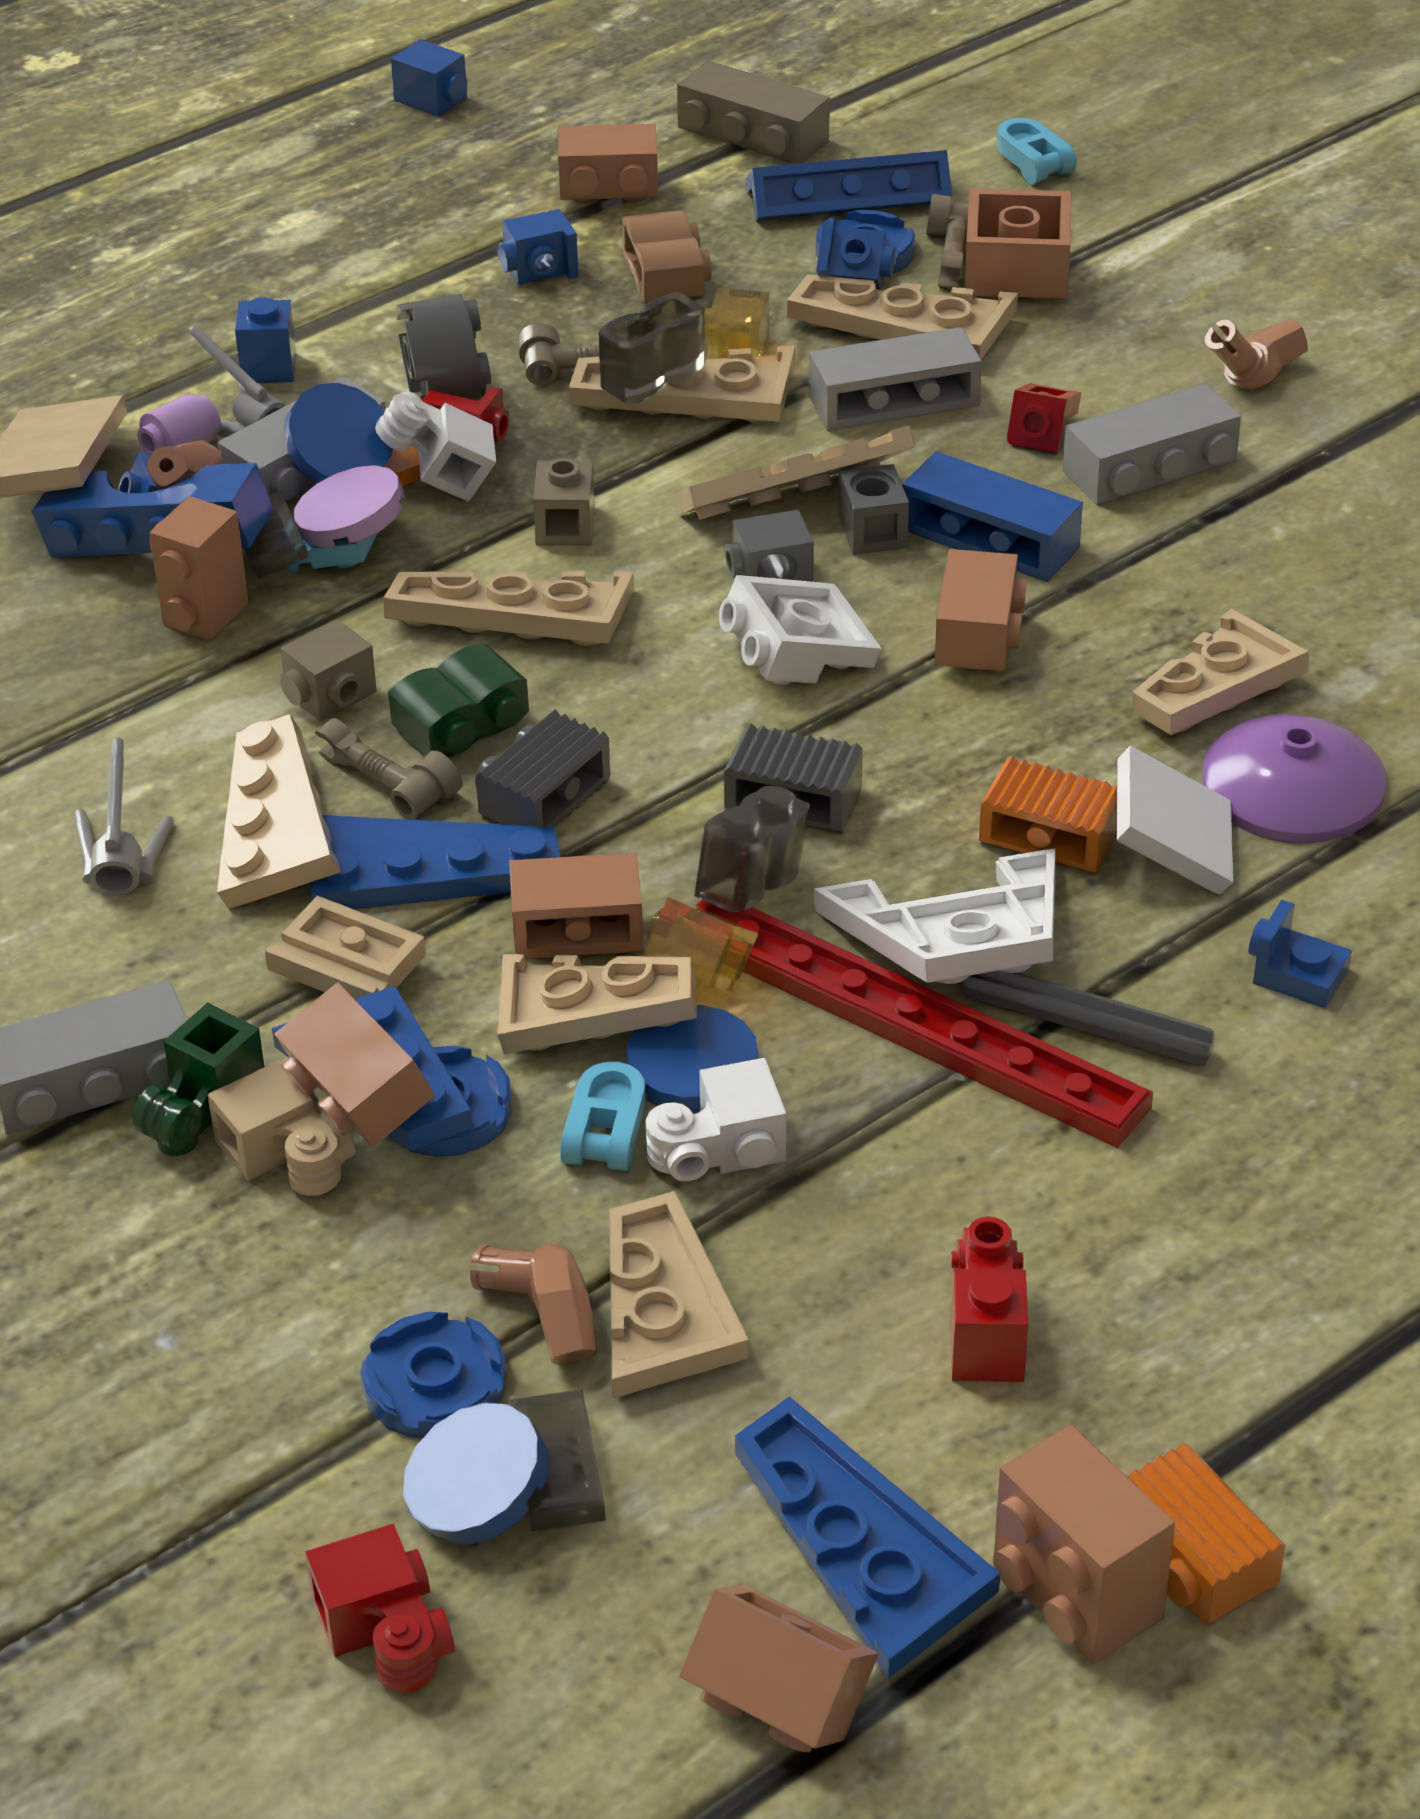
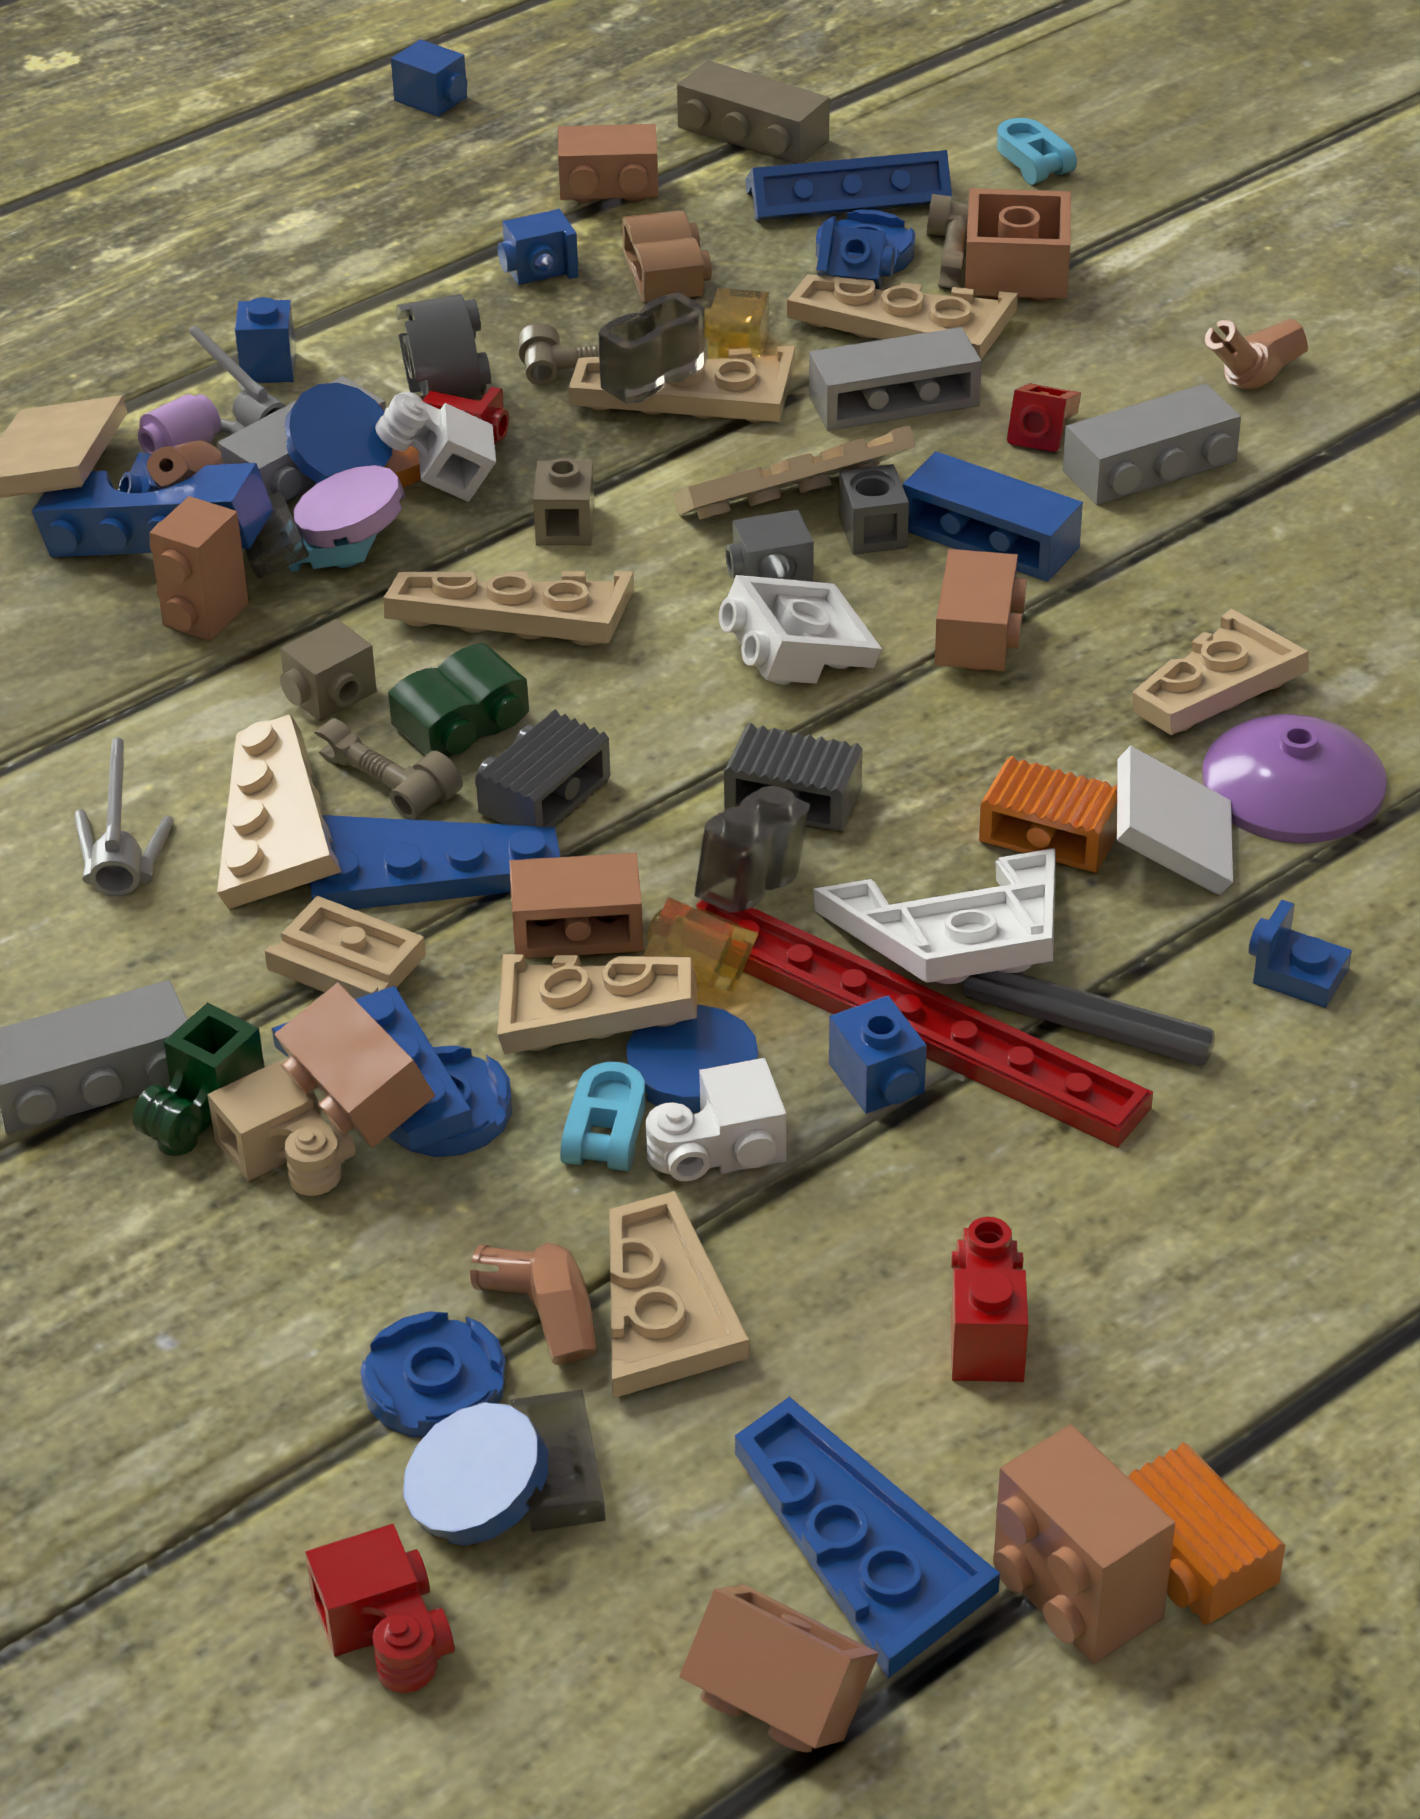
(877, 1054): none -> blue brick

